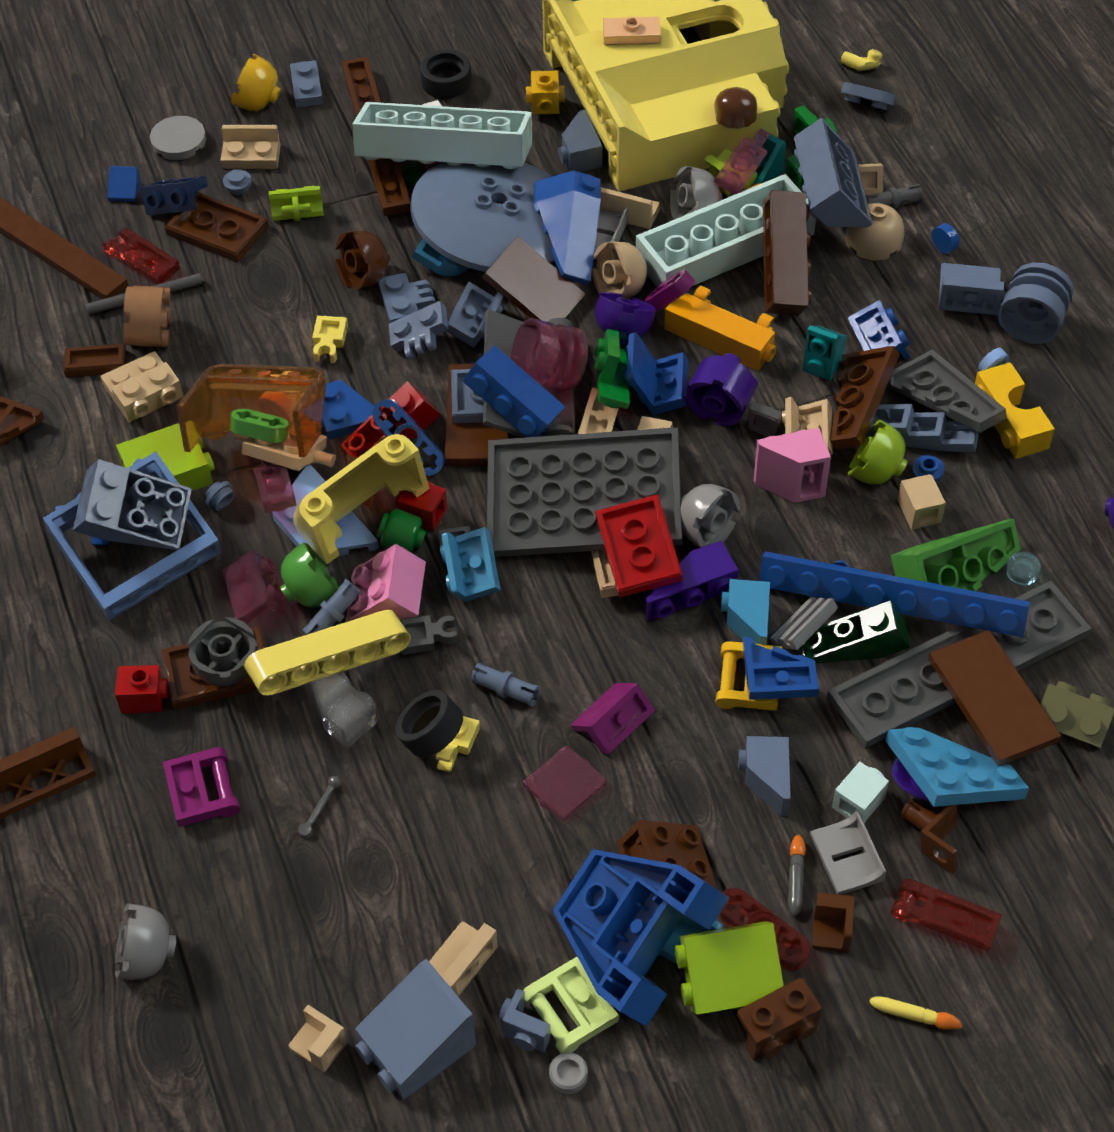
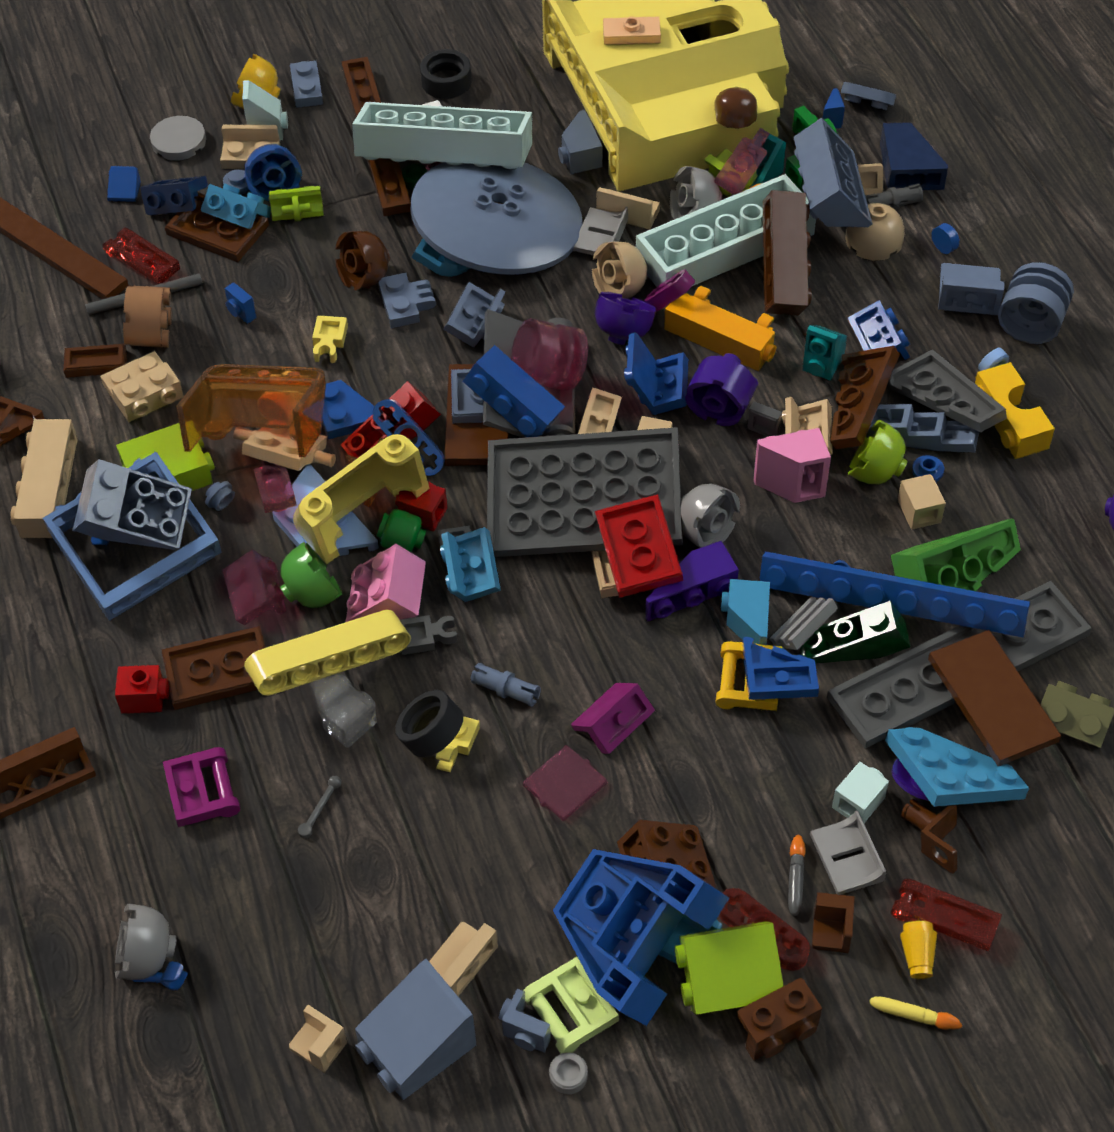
(44, 475): none -> tan brick
(171, 978): none -> blue hand
(221, 651): dark grey cylinder -> none
(232, 207): none -> dark azure bracket
(240, 303): none -> blue plate
(259, 425): bright green beam -> none
(263, 108): none -> light aqua slope
(271, 169): none -> blue cylinder
(333, 608): sand blue pin -> none
(418, 330): sand blue hinge -> none
(532, 283): tile -> none
(545, 92): yellow brick -> none
(570, 217): wedge -> none
(610, 368): green bracket -> none
(767, 770): sand blue slope -> none
(834, 109): none -> blue slope
(858, 63): light yellow arm -> none
(910, 158): none -> dark blue slope
(919, 948): none -> yellow cone
(1023, 568): clear light blue tile -> none

